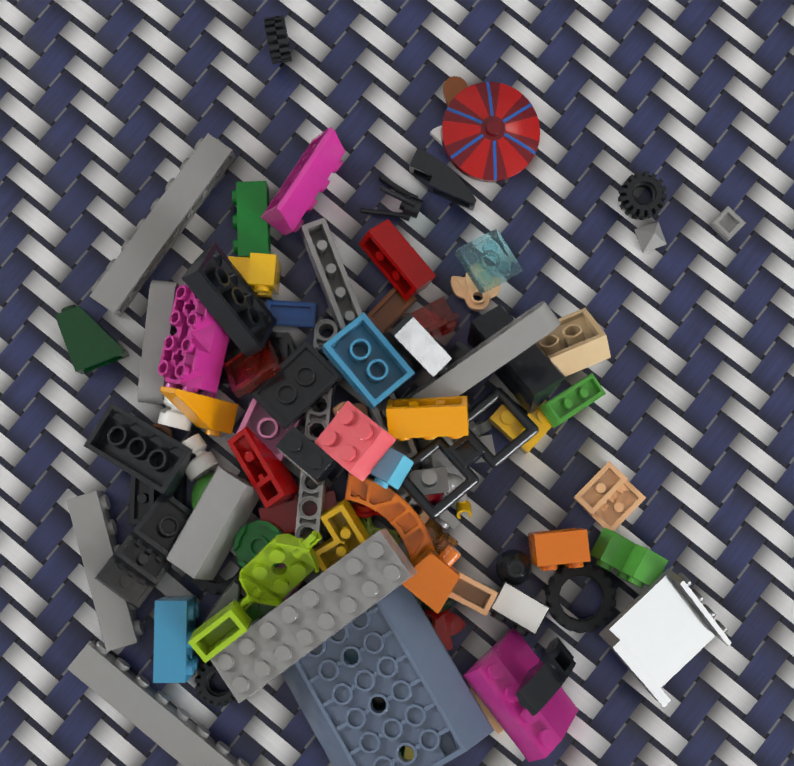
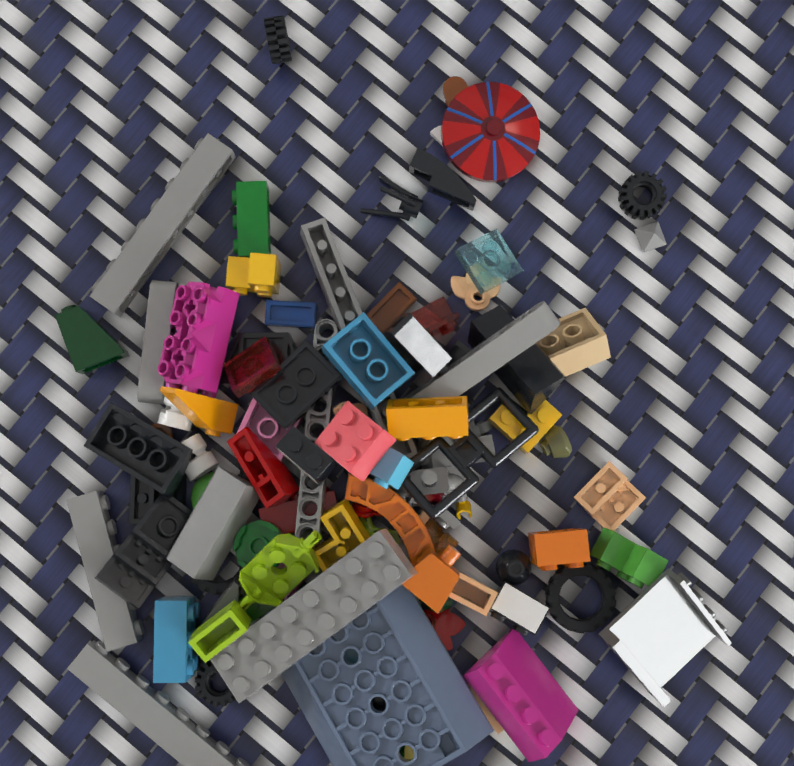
(230, 300): black slope -> none
(305, 182): dark pink slope -> none
(397, 259): red brick -> none
(545, 677): black slope -> none
(556, 443): none -> olive cone
(572, 400): bright green tile -> none
(727, 224): light grey tile -> none

